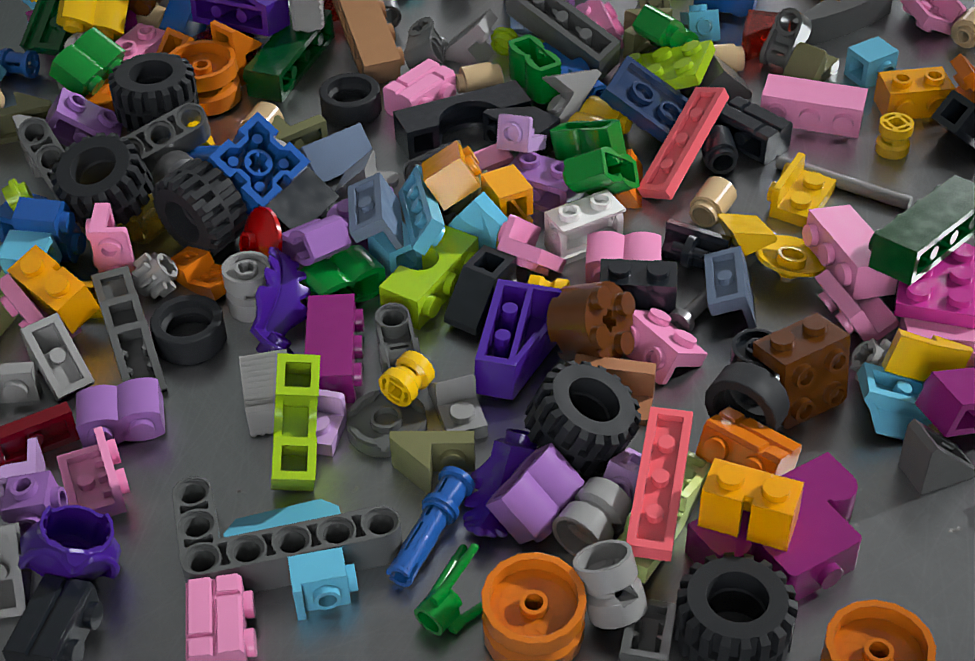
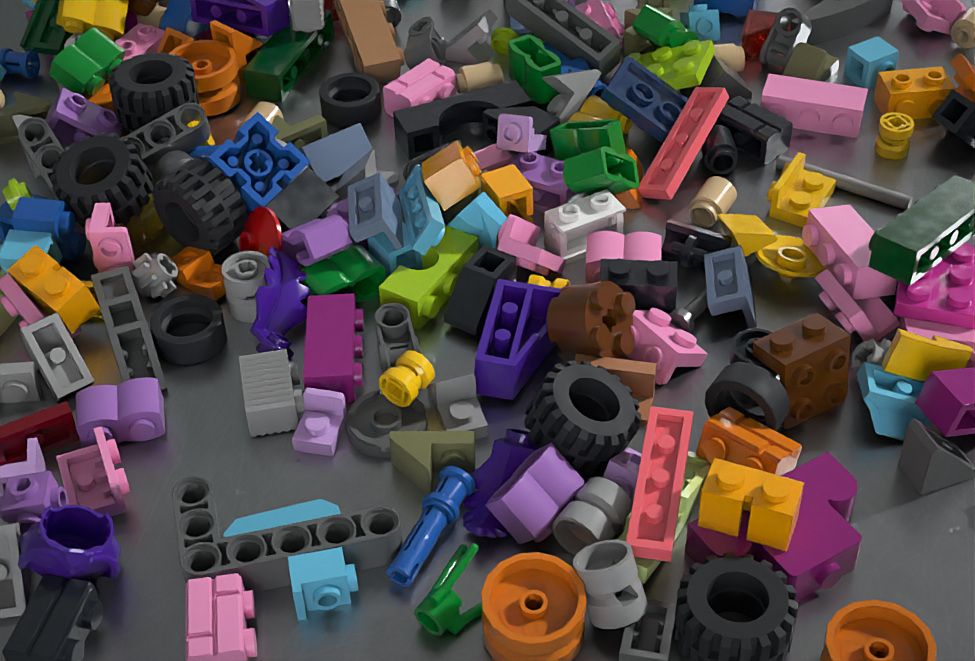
(295, 422): lime arch -> none

